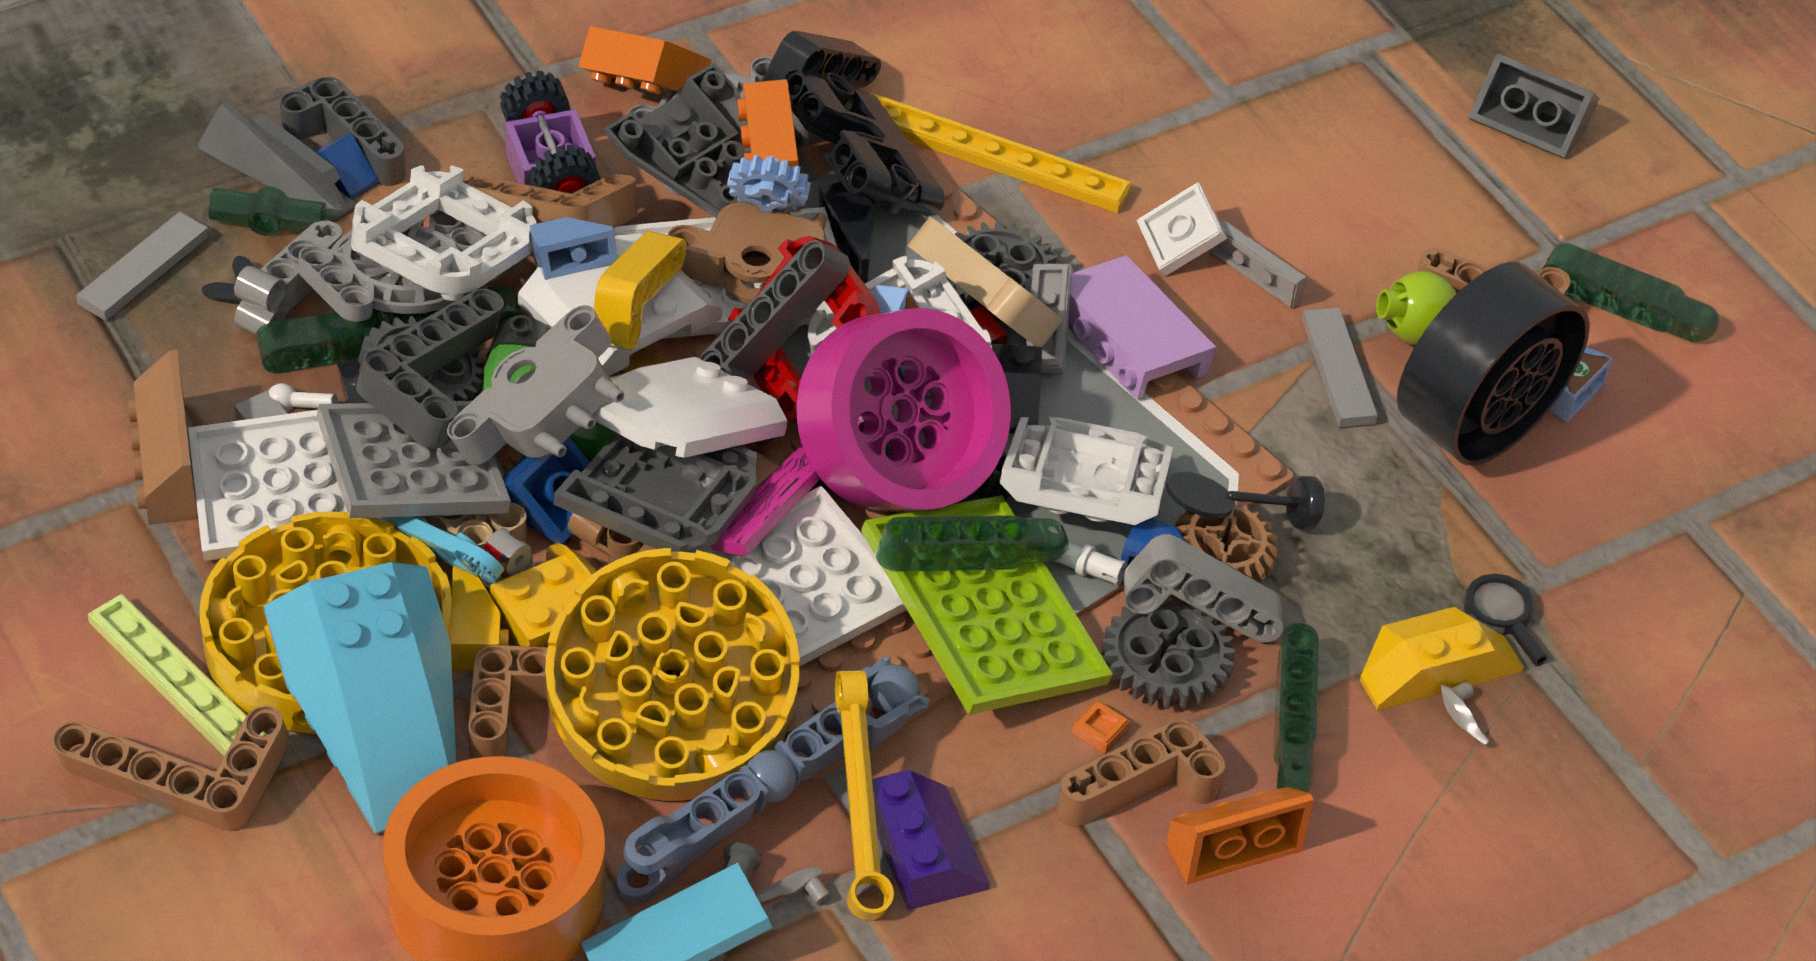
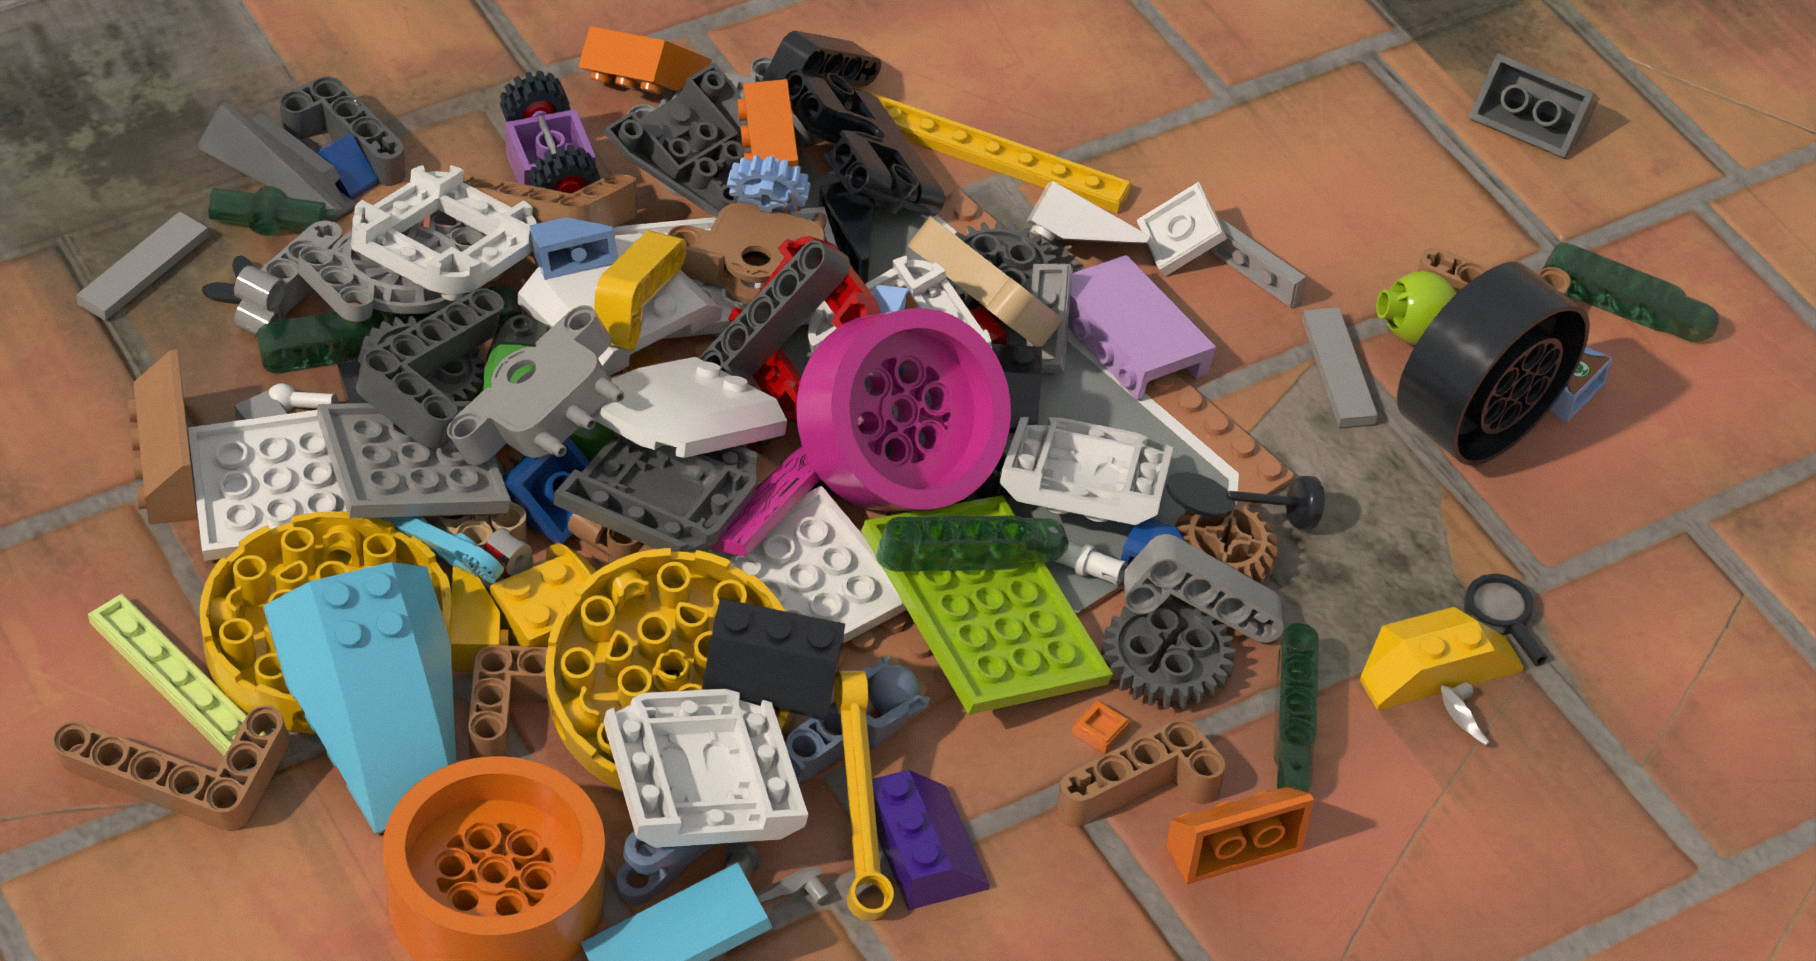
(704, 769): none -> white wedge
(774, 657): none -> black slope
(1070, 217): none -> white slope

